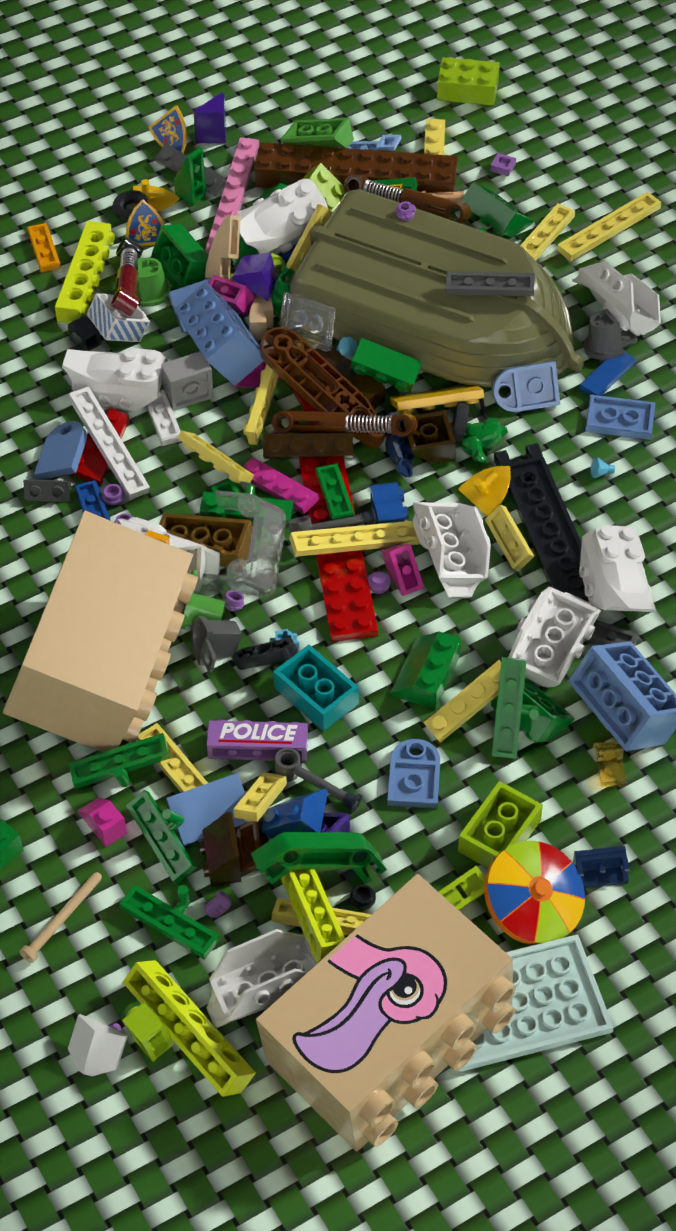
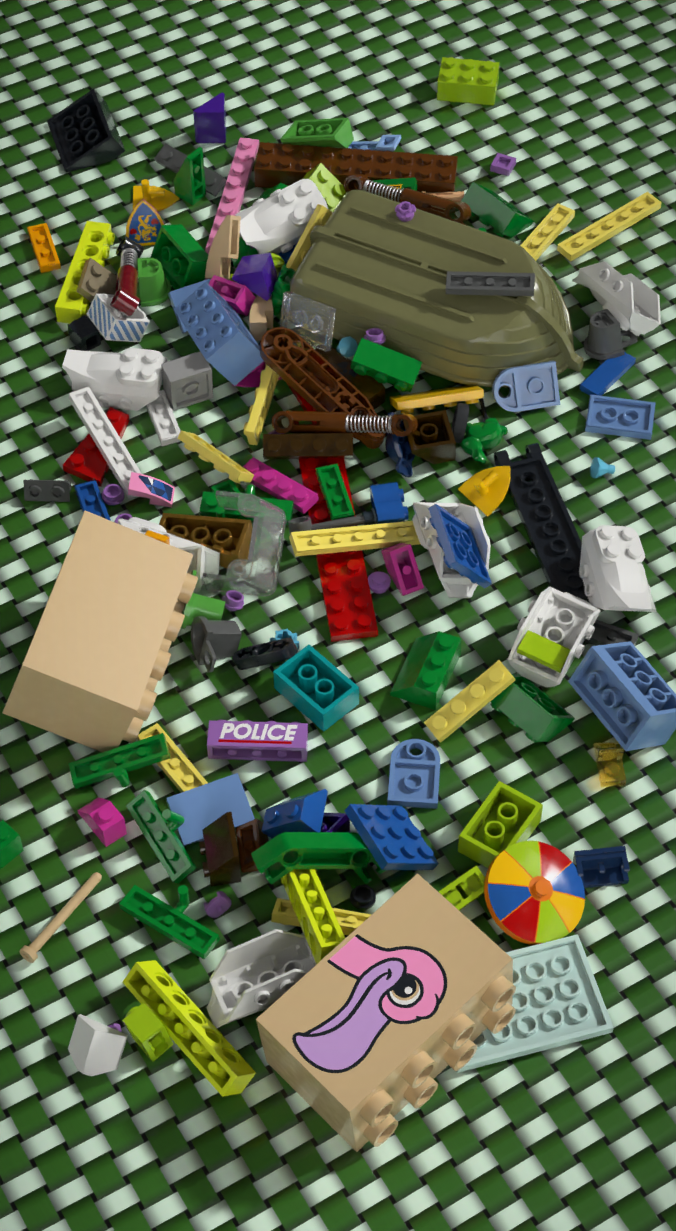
(61, 451): medium blue tile -> none
(85, 133): none -> black slope
(96, 280): none -> dark tan plate
(125, 198): black tyre -> none
(153, 488): none -> bright pink slope
(170, 129): shield -> none
(259, 797): light yellow plate -> none
(295, 770): dark grey piece -> none
(375, 335): none -> medium lavender plate
(391, 837): none -> blue plate
(434, 136): light yellow plate -> none
(459, 546): none -> blue plate
(509, 538): light yellow plate -> none
(510, 708): green plate -> none
(543, 651): none -> lime tile

